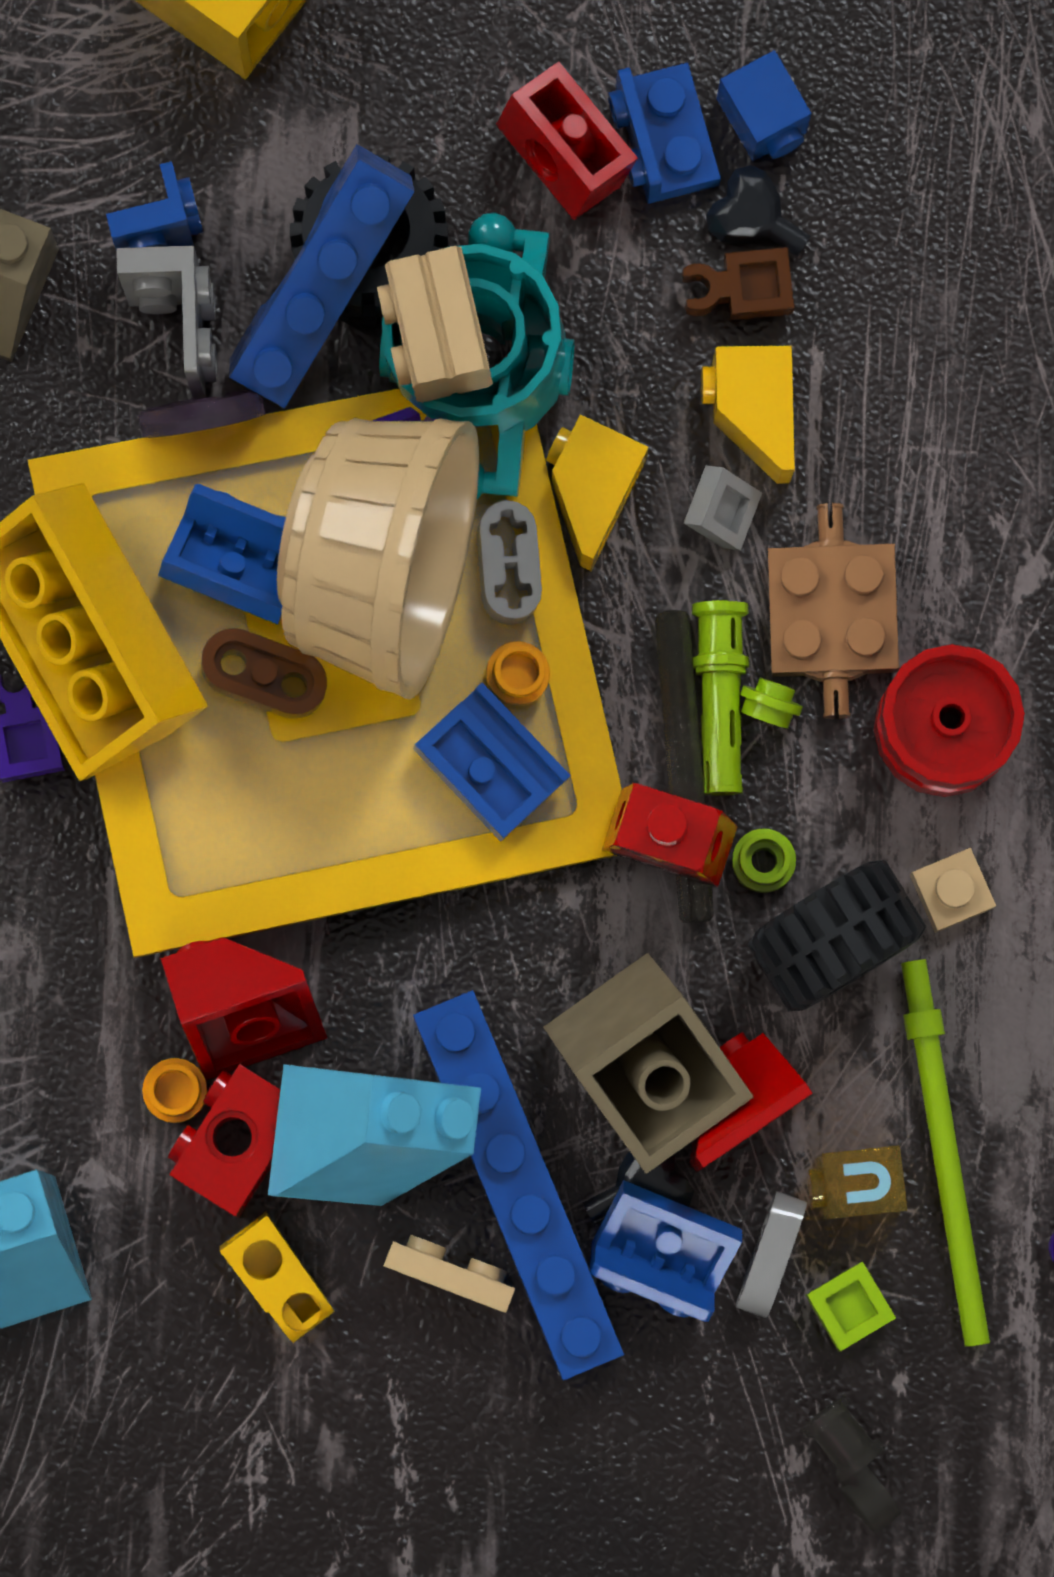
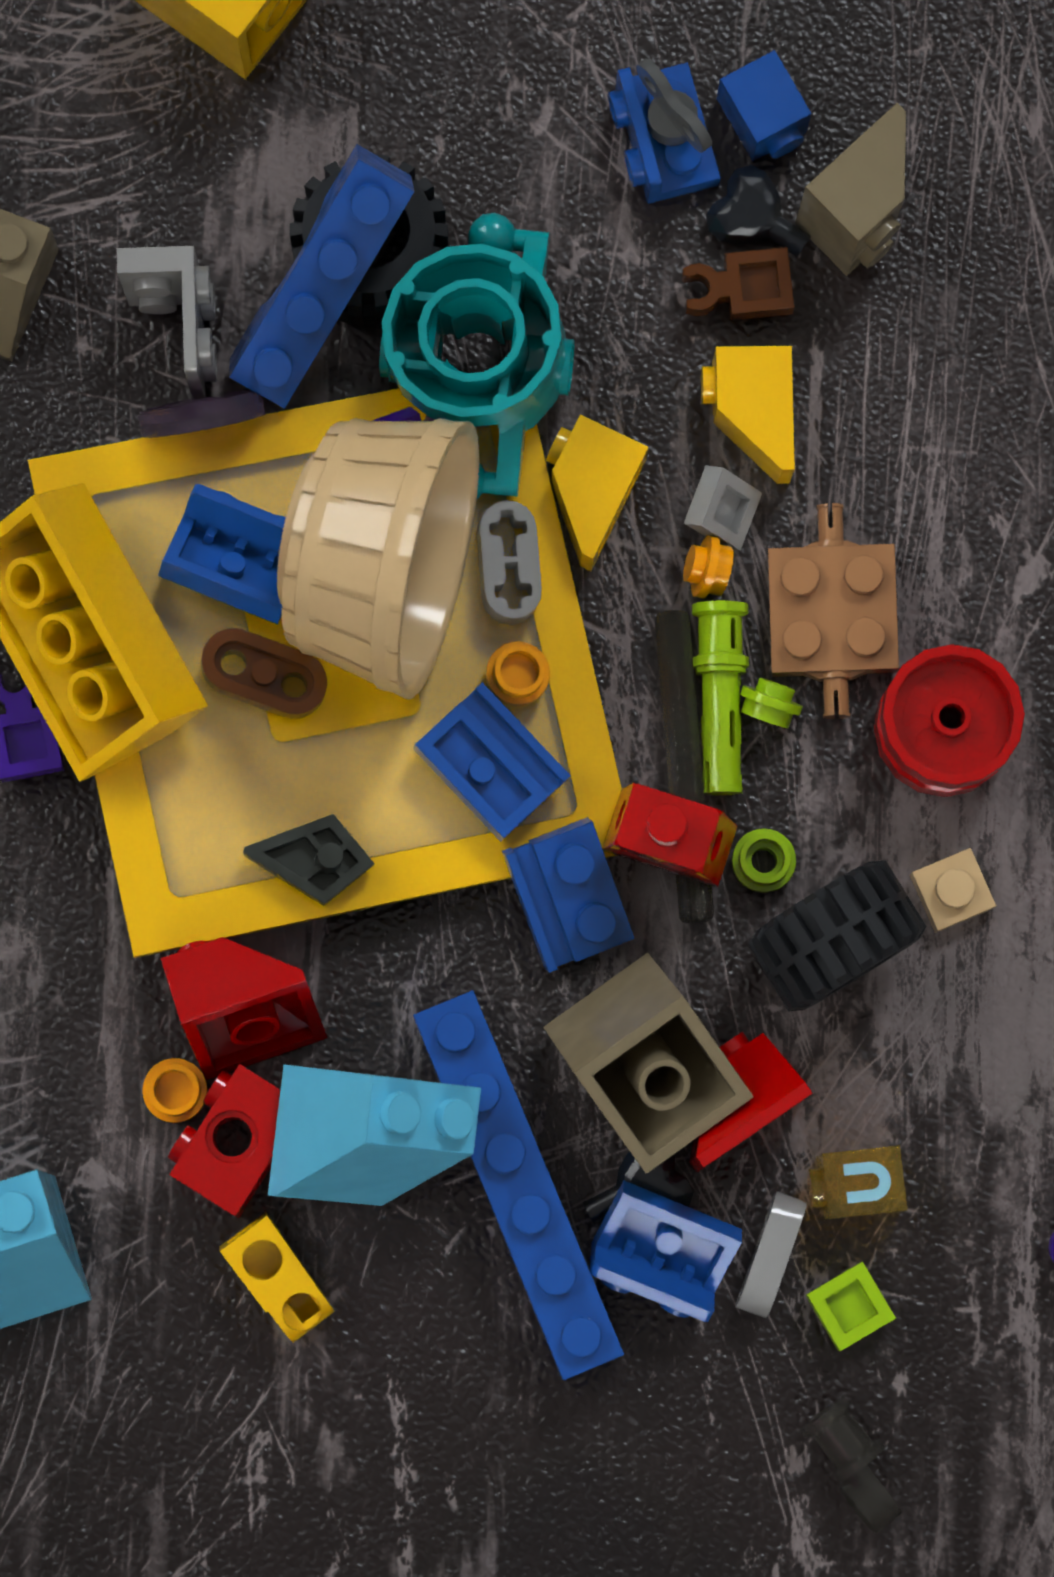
(160, 222): blue bracket -> none
(313, 858): none -> pearl dark grey piece
(425, 1263): tan plate -> none
(436, 323): tan brick -> none
(566, 140): red brick -> none
(568, 894): none -> blue plate
(672, 114): none -> dark grey piece
(708, 567): none -> light orange plate
(858, 196): none -> dark tan slope
(924, 1027): lime bar -> none

